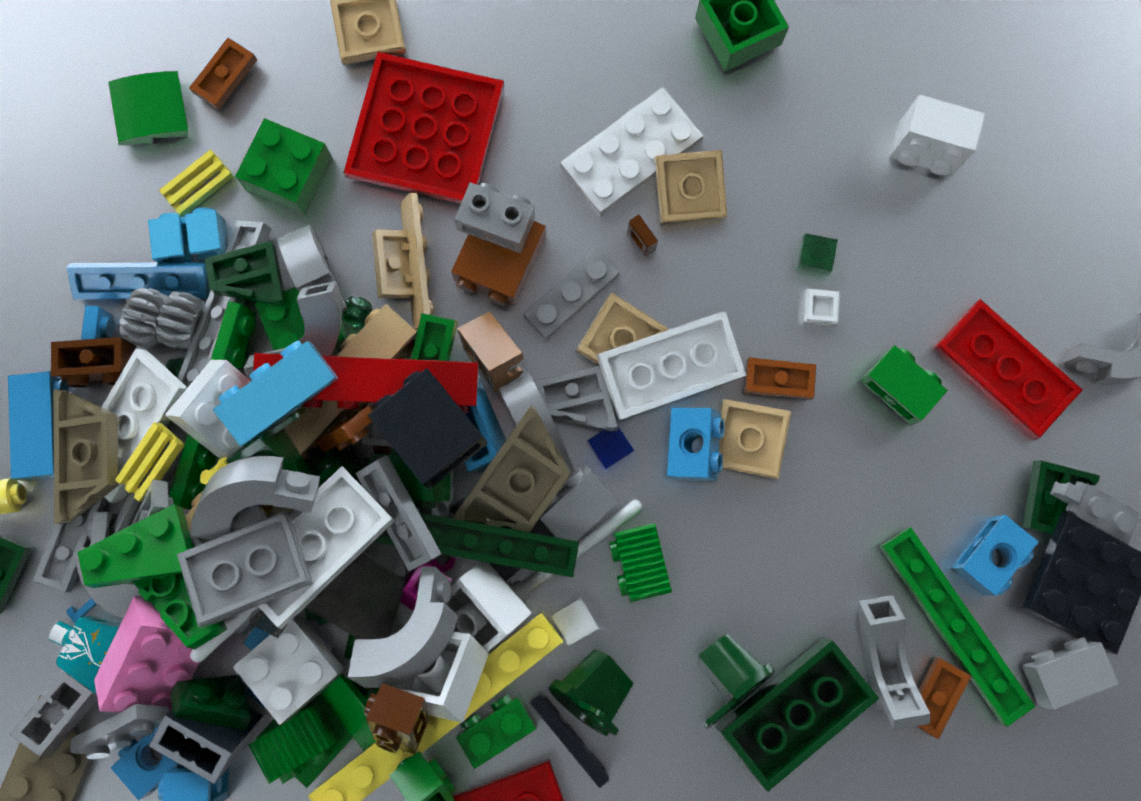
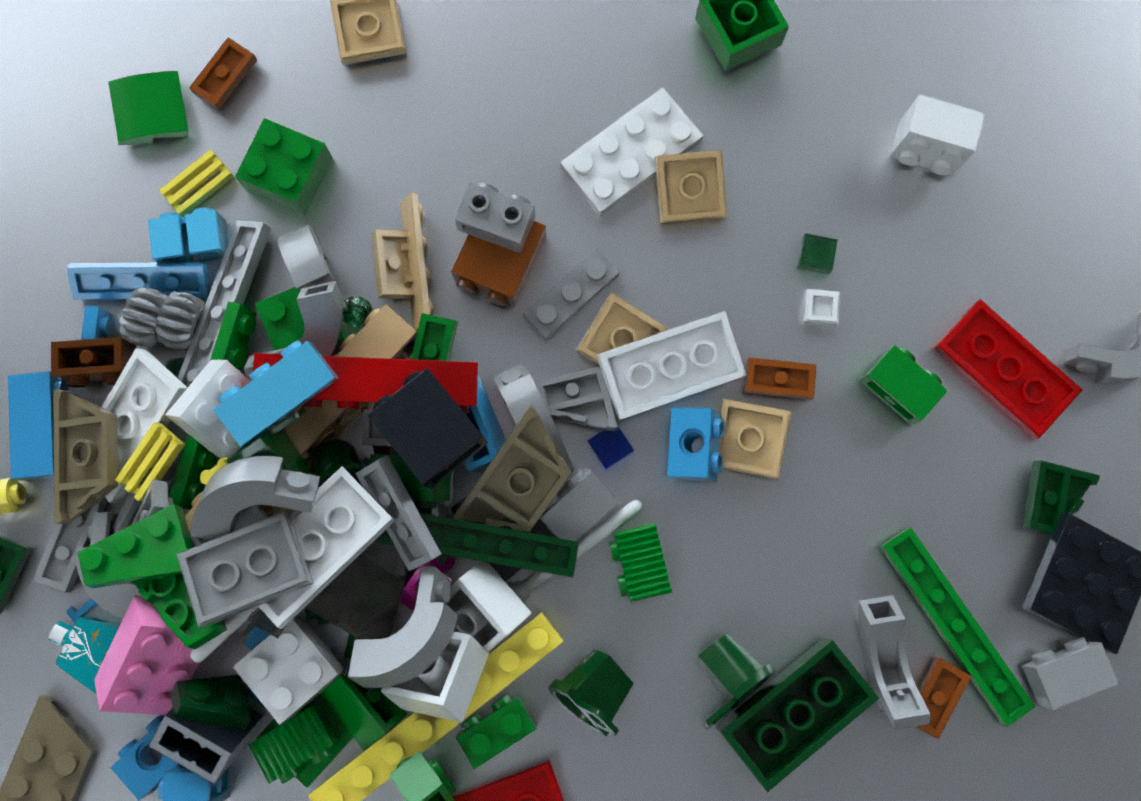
(54, 715): light grey brick -> none
(118, 730): light grey plate -> none
(247, 274): dark green wing -> none
(346, 432): dark orange plate -> none
(396, 719): reddish brown brick -> none
(423, 128): red plate -> none
(493, 350): hinge -> none
(570, 739): black tile -> none
(574, 621): white tile -> none
(642, 235): reddish brown tile -> none
(976, 561): dark azure brick -> none
(1097, 509): light grey hinge -> none

